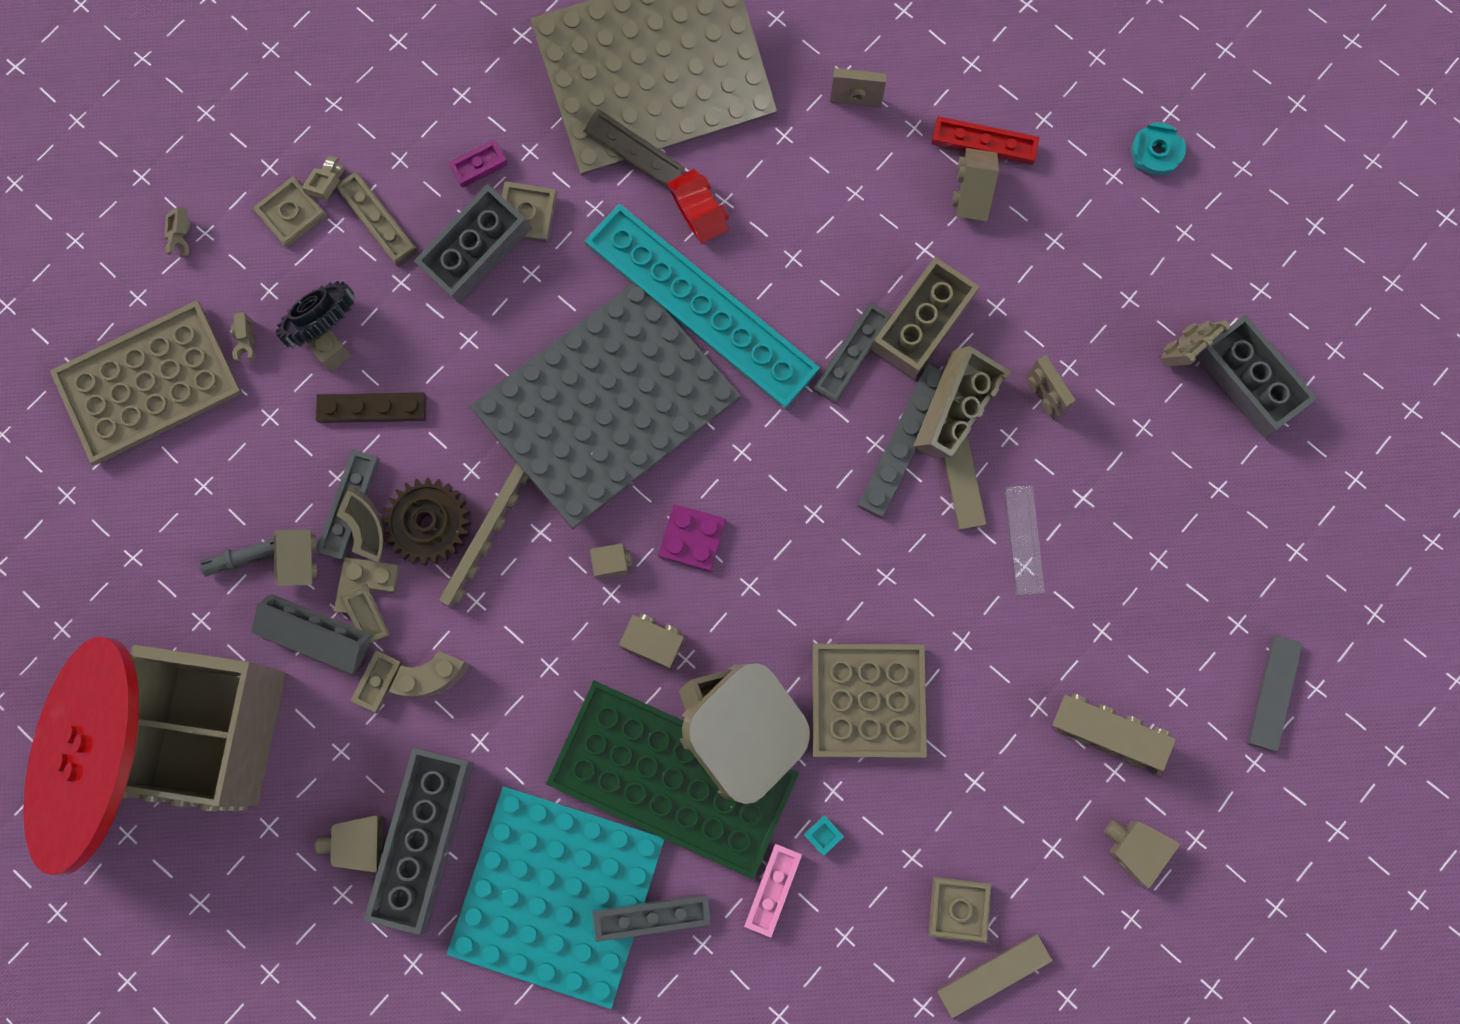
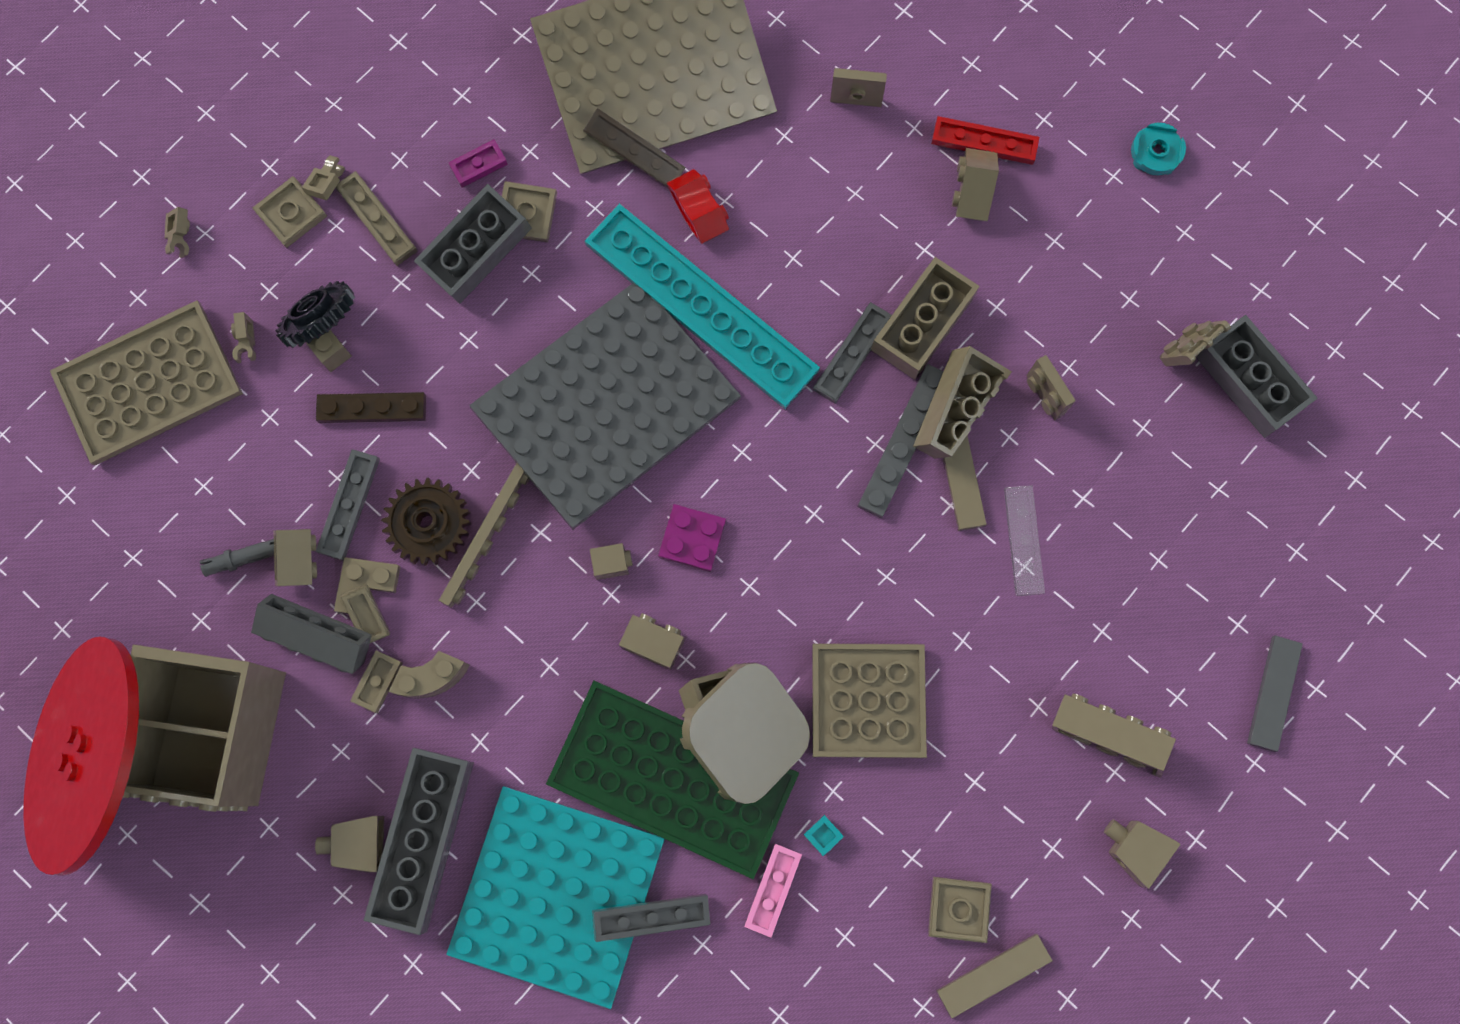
(364, 522): dark tan brick -> none

